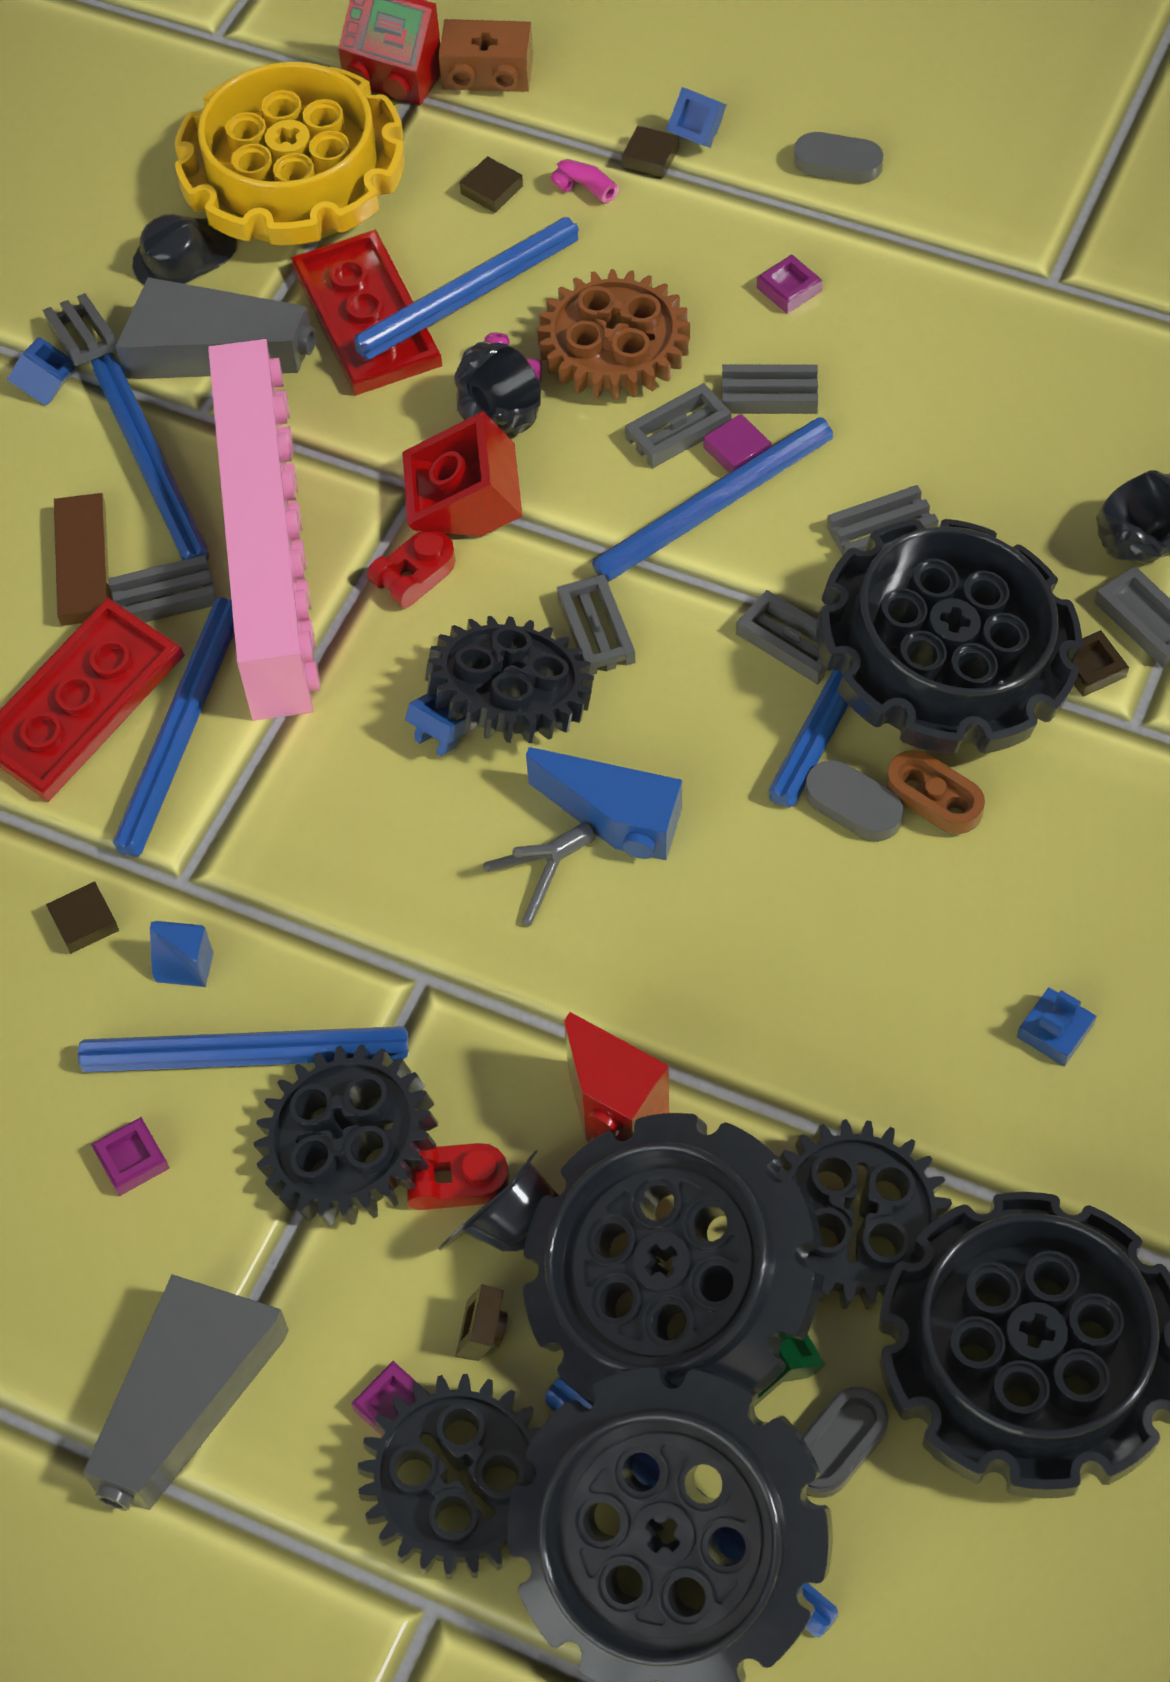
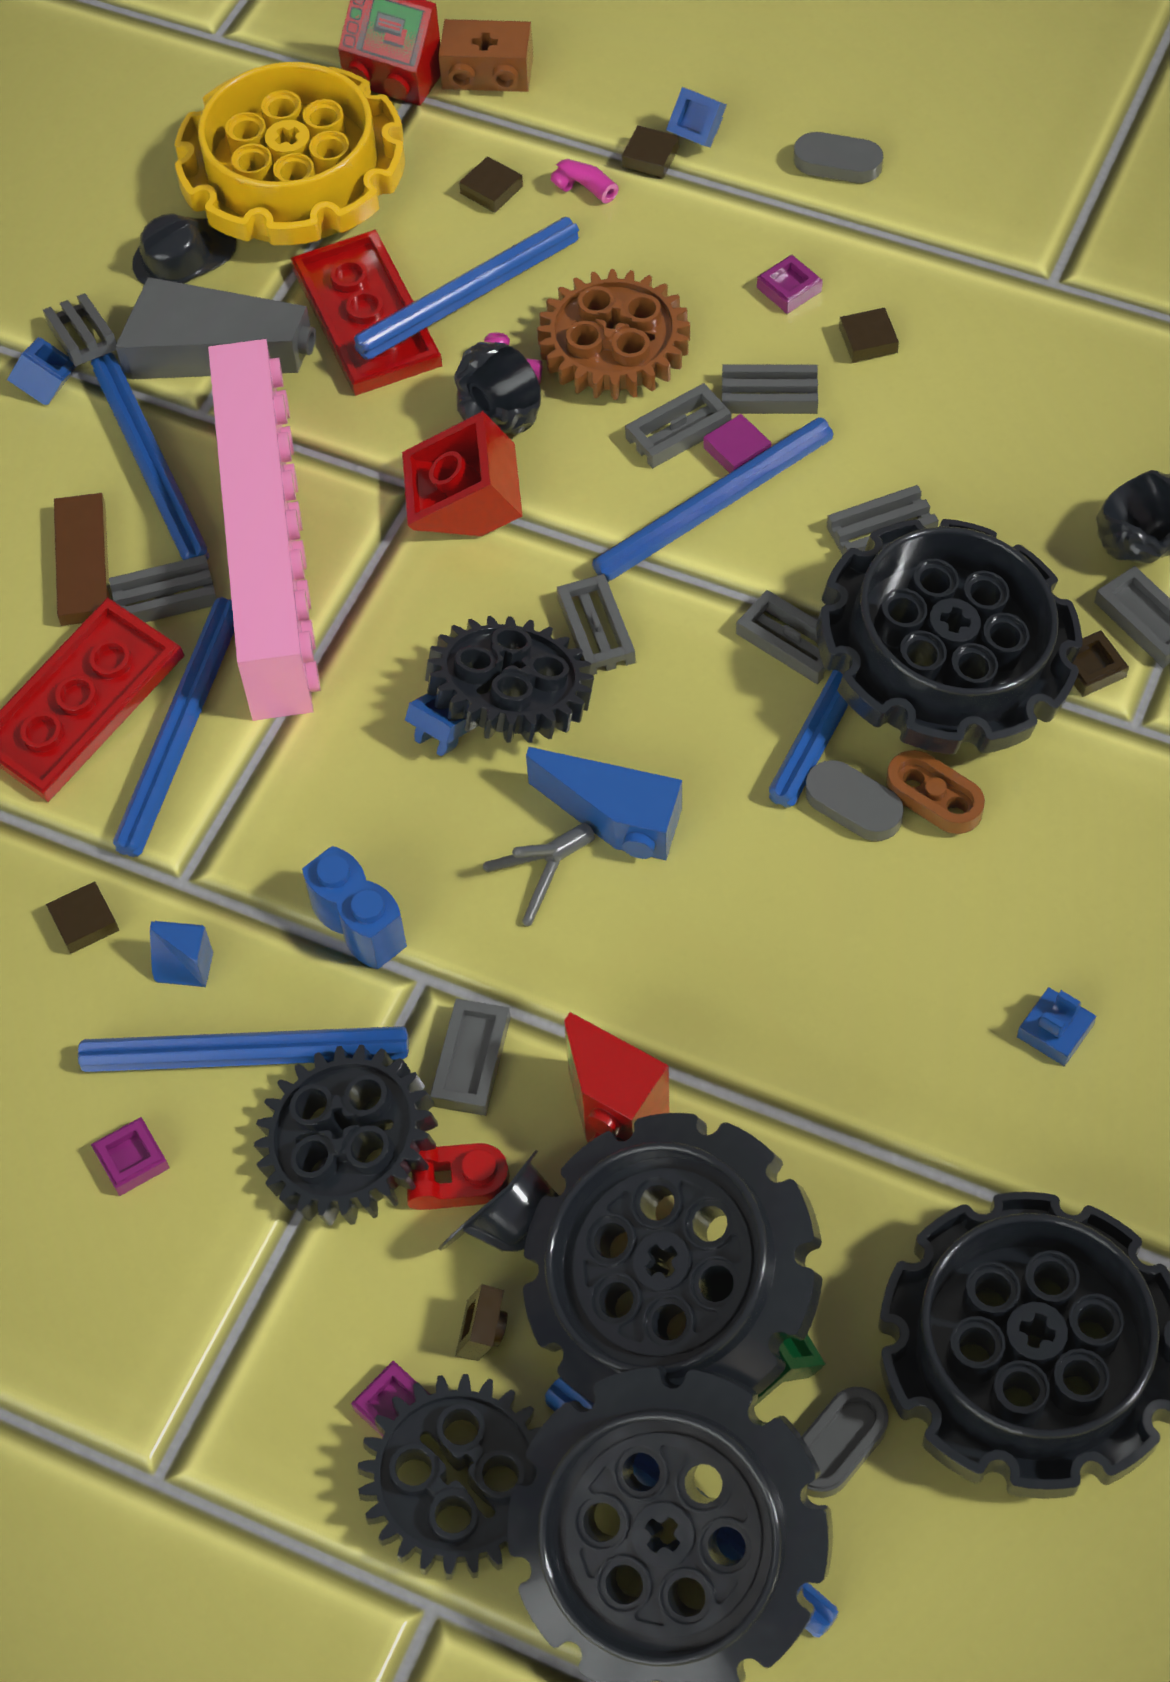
(181, 1384): dark grey slope -> none
(355, 907): none -> blue brick
(425, 556): red plate -> none
(470, 1057): none -> dark grey tile
(868, 334): none -> dark brown tile
(894, 1220): black gear -> none

